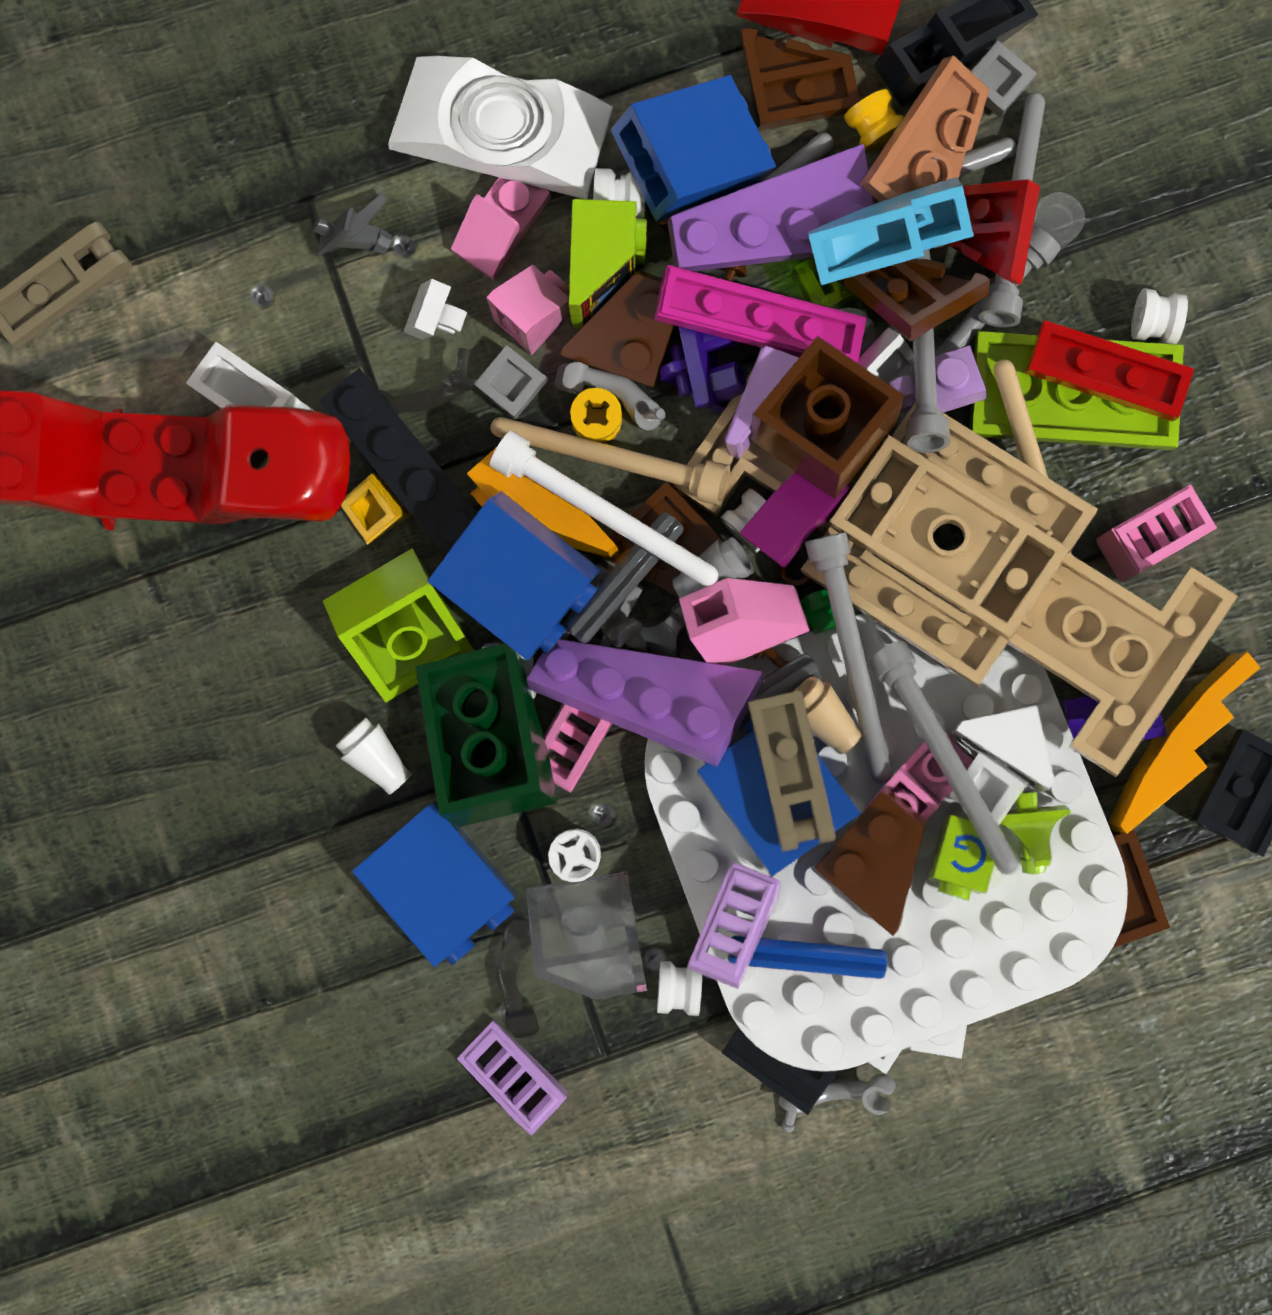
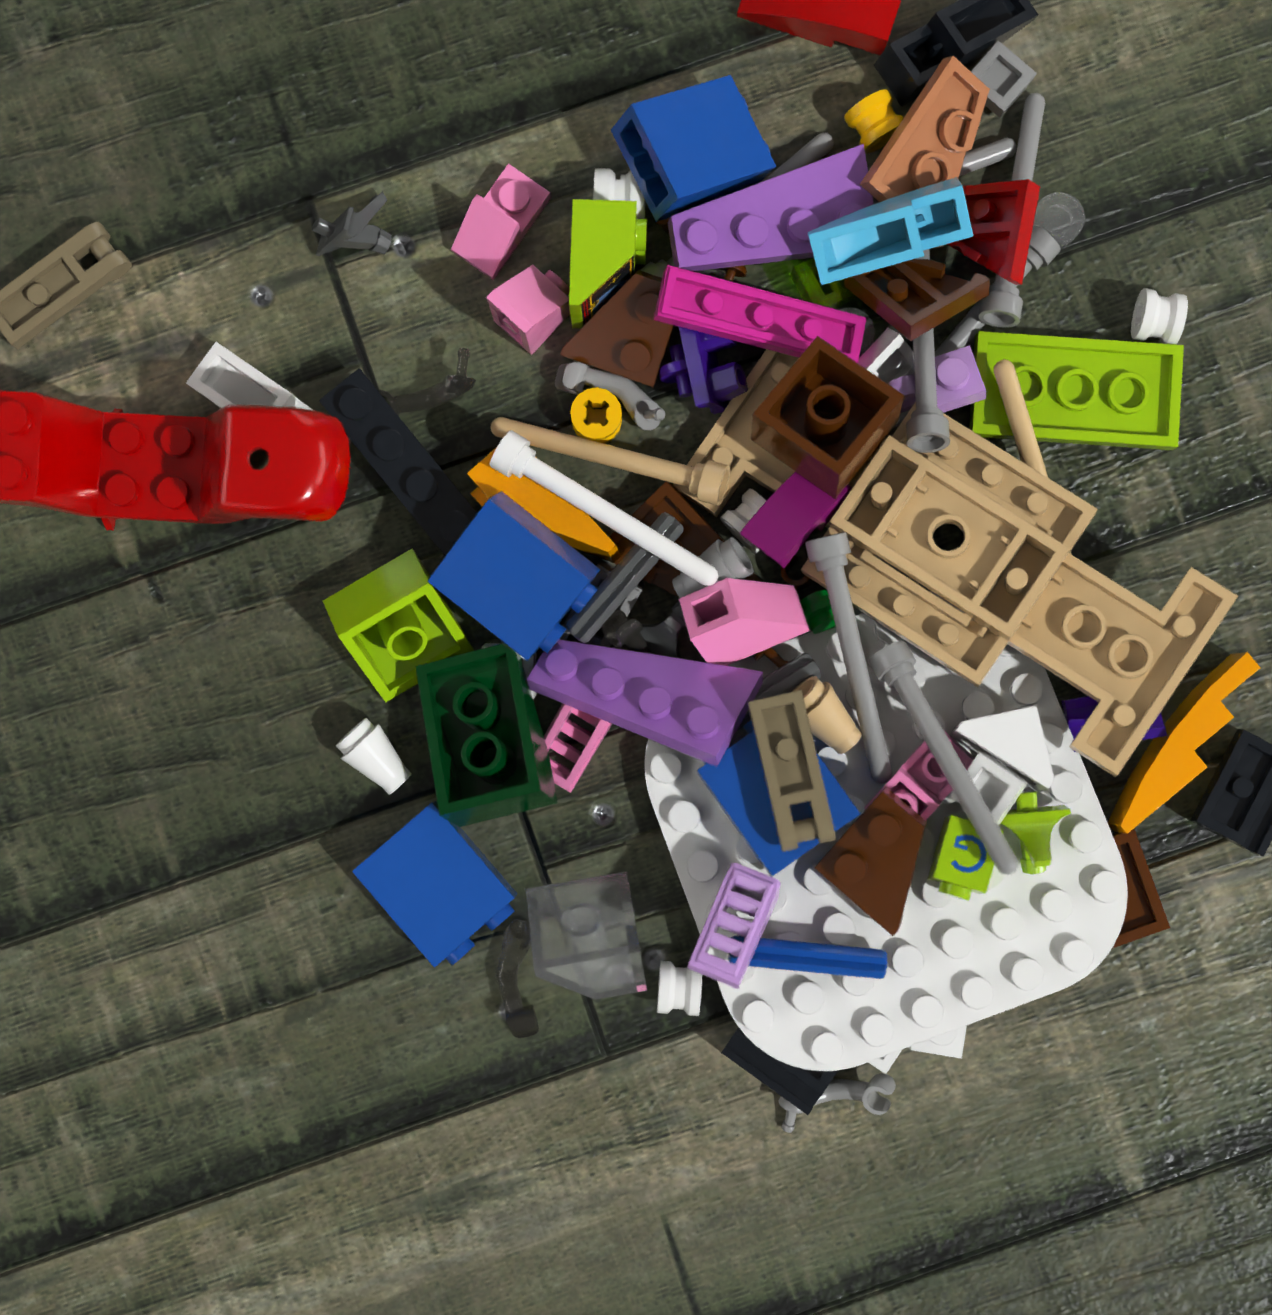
(374, 508): yellow slope -> none
(431, 312): white tile -> none
(502, 124): white slope -> none
(510, 382): light grey plate -> none
(513, 1105): lavender slope -> none
(571, 862): white wheel -> none
(766, 374): lavender slope -> none
(795, 81): reddish brown wing -> none
(1109, 371): red plate -> none
(1127, 549): bright pink slope -> none

